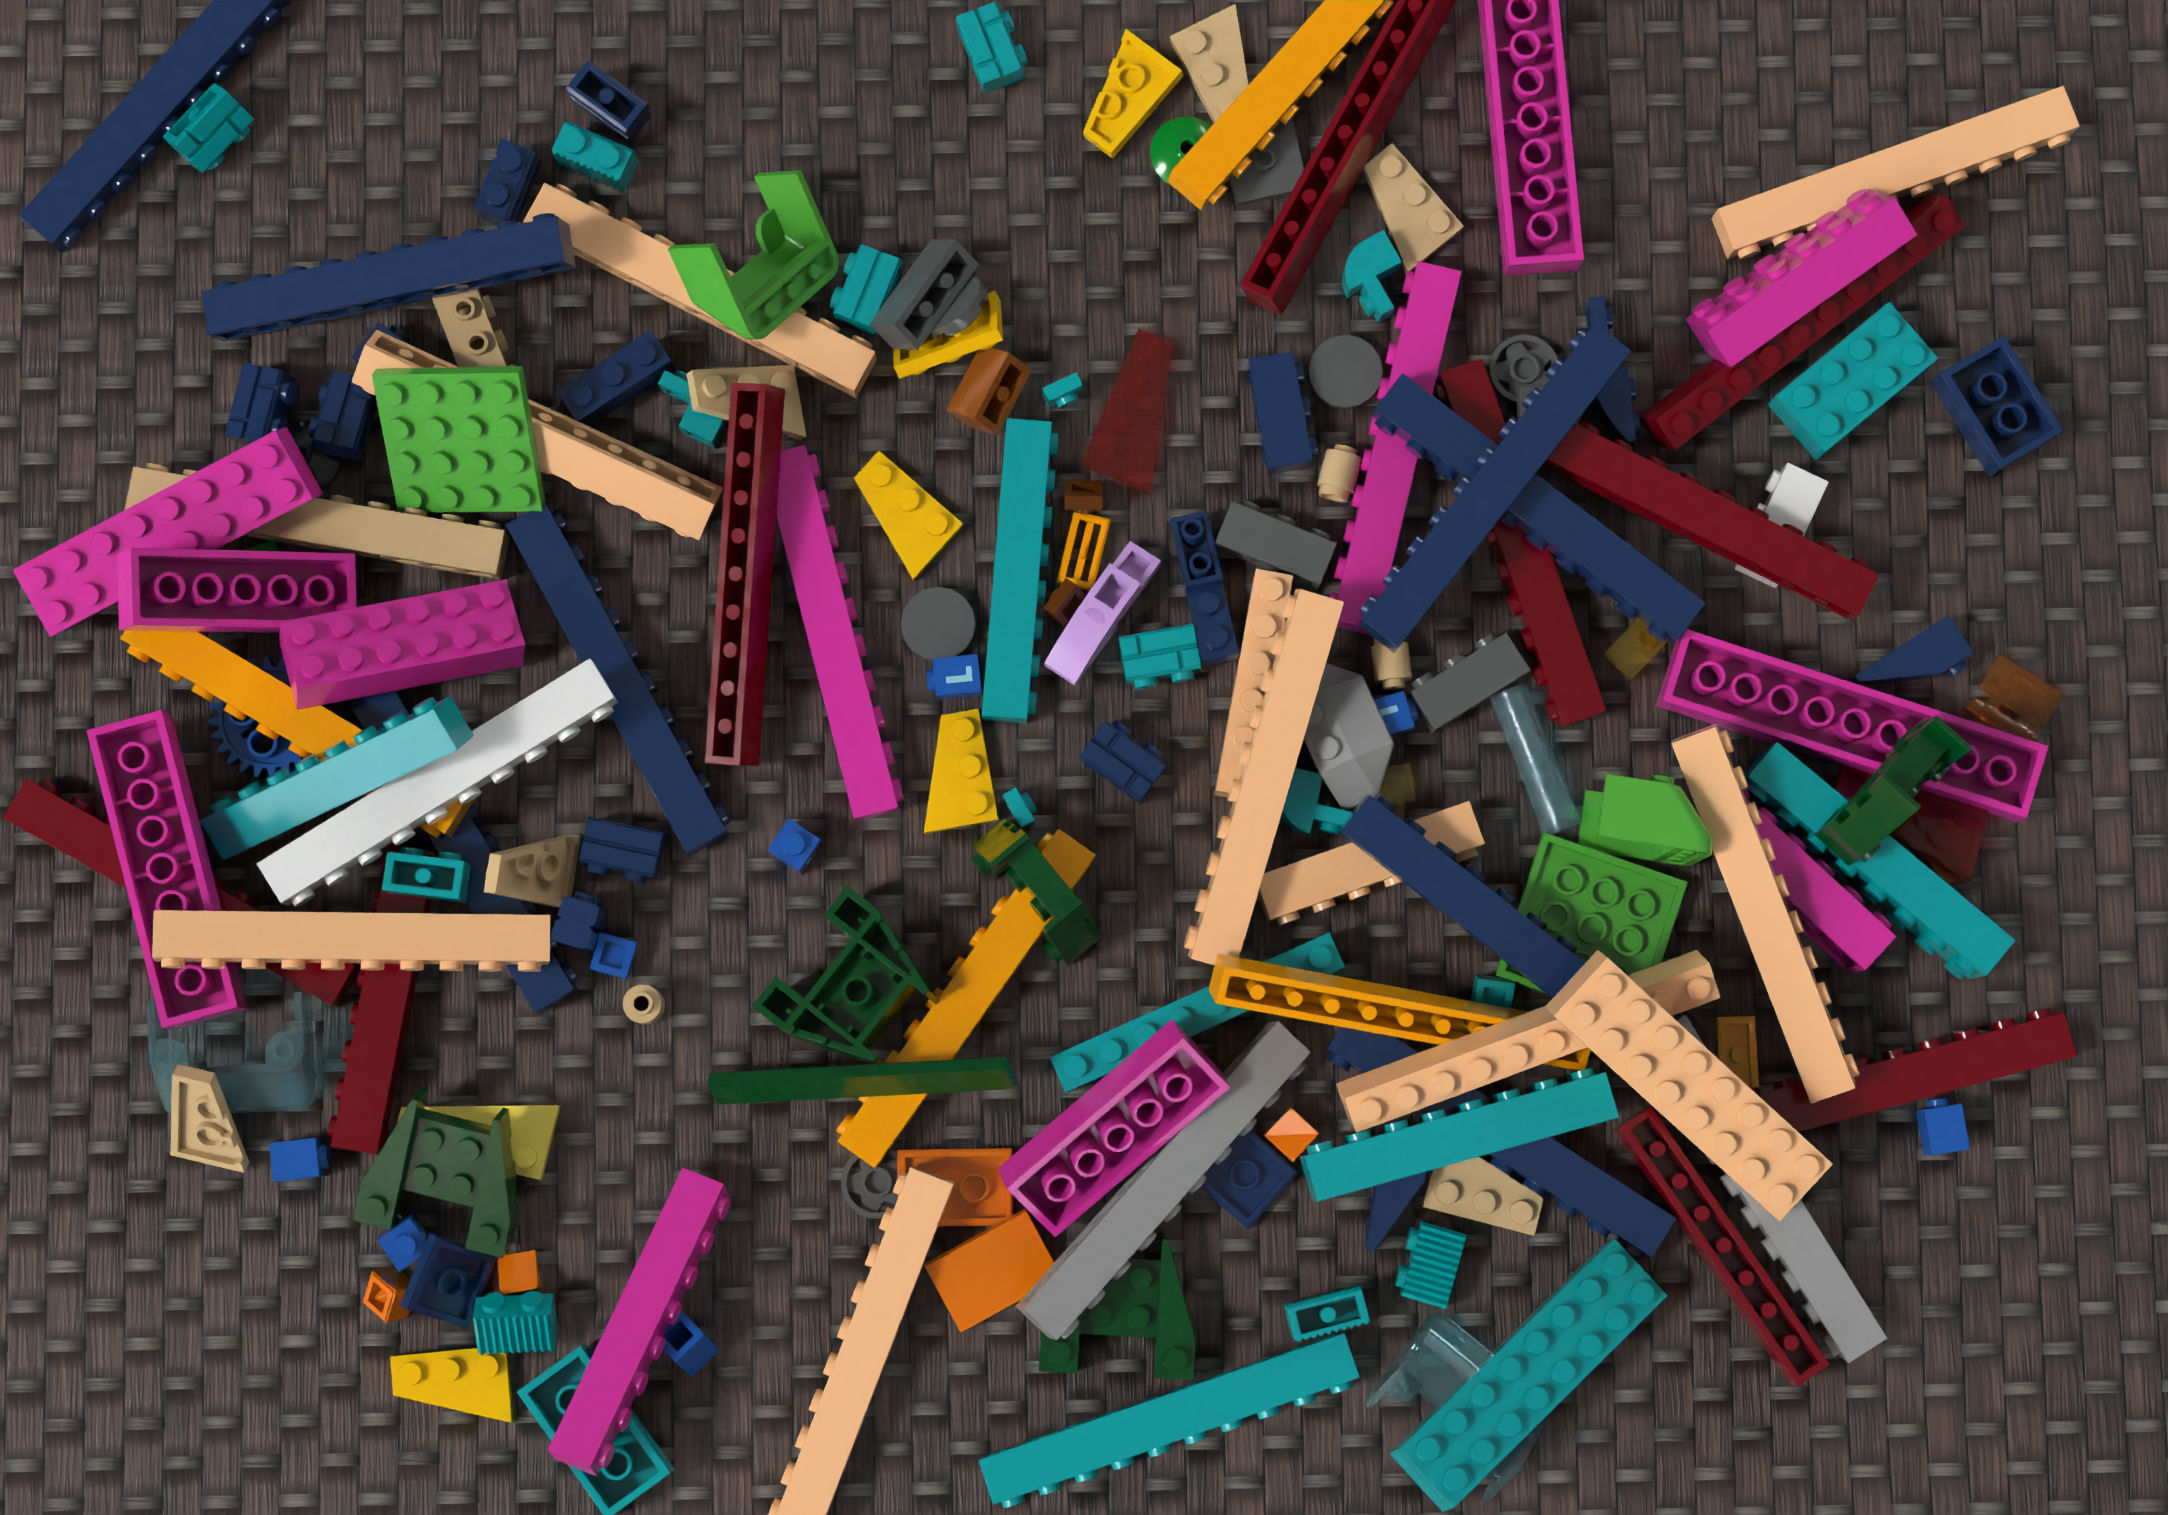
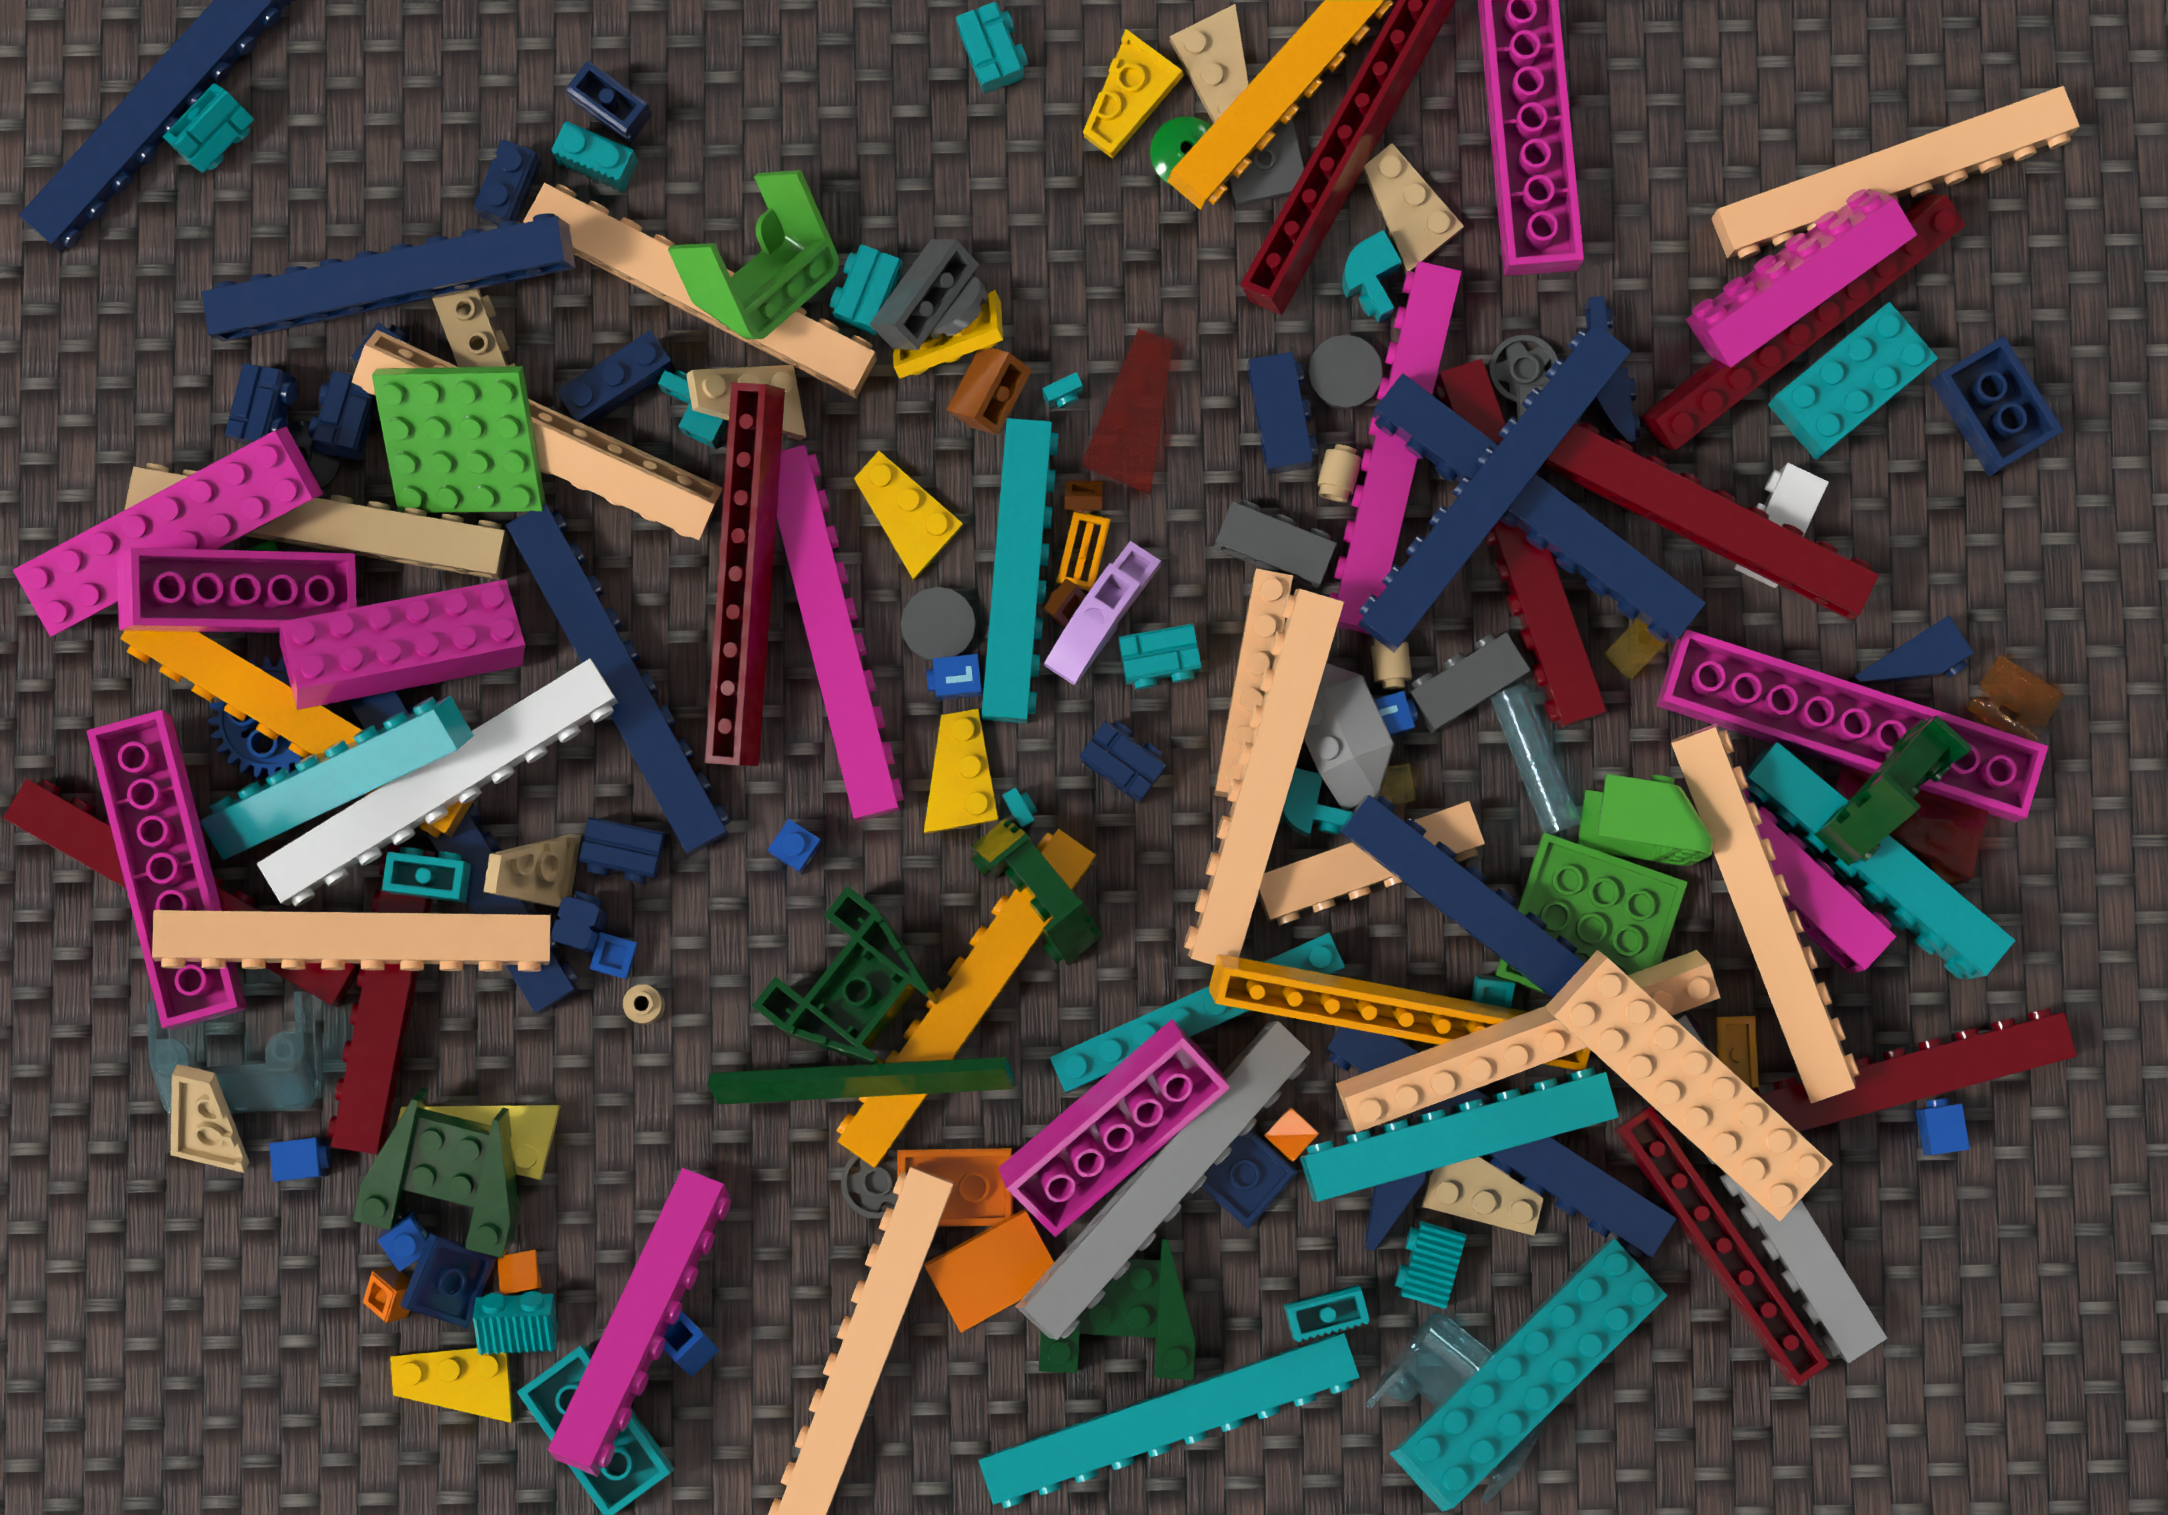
(1204, 588): dark blue slope -> none

